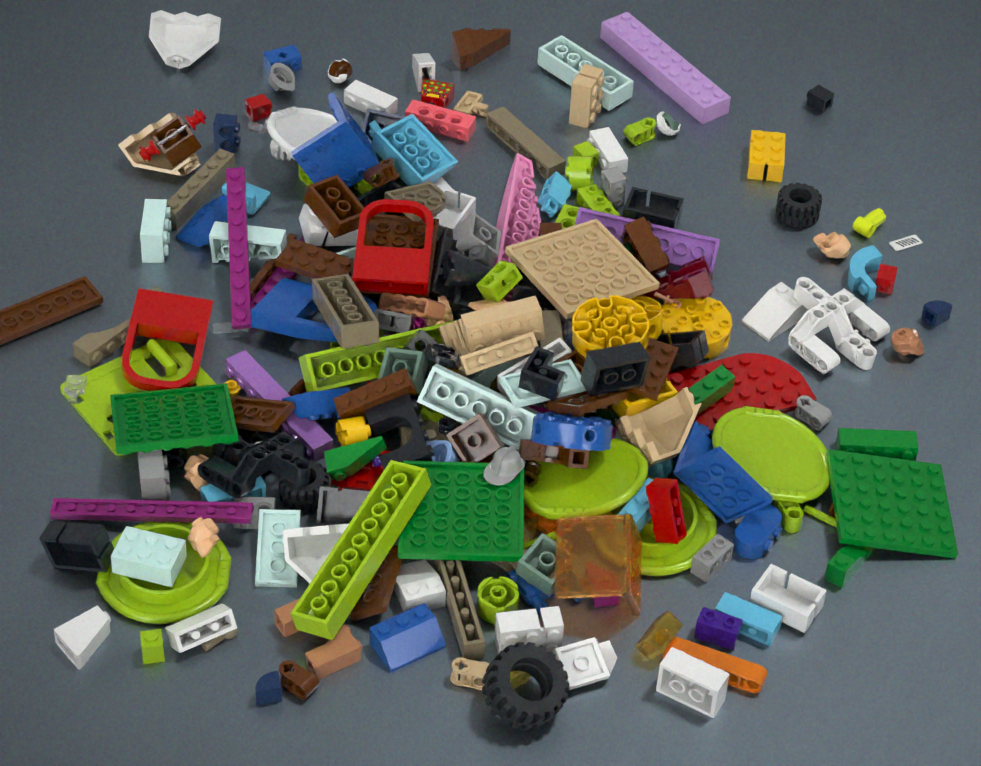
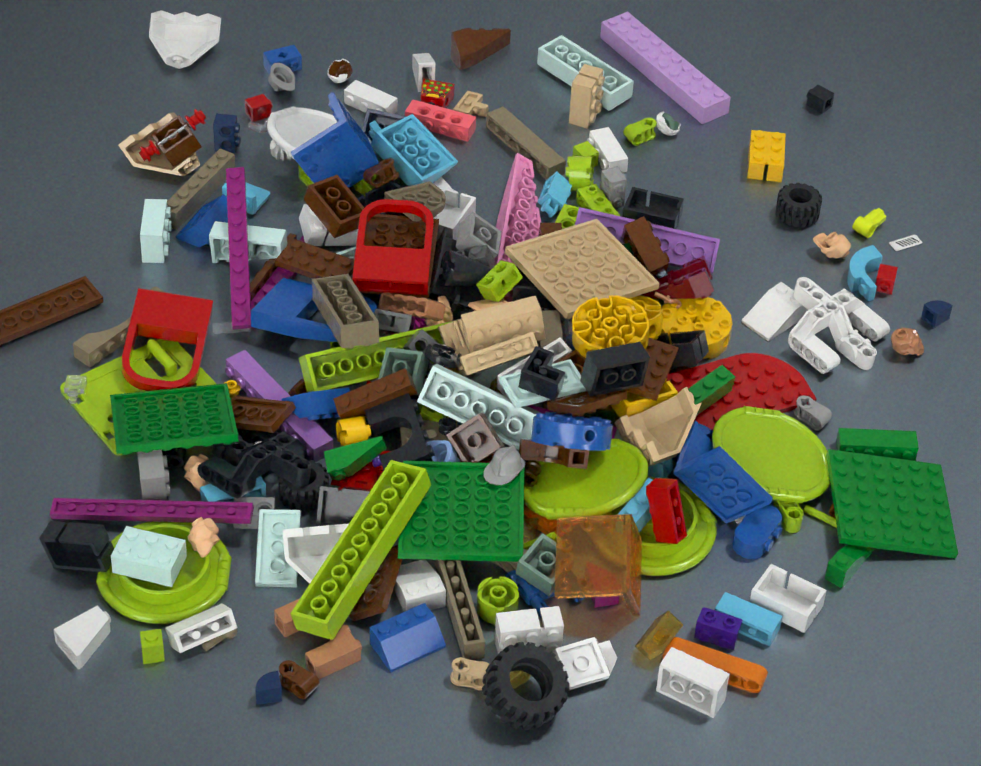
(712, 558): light grey brick -> none

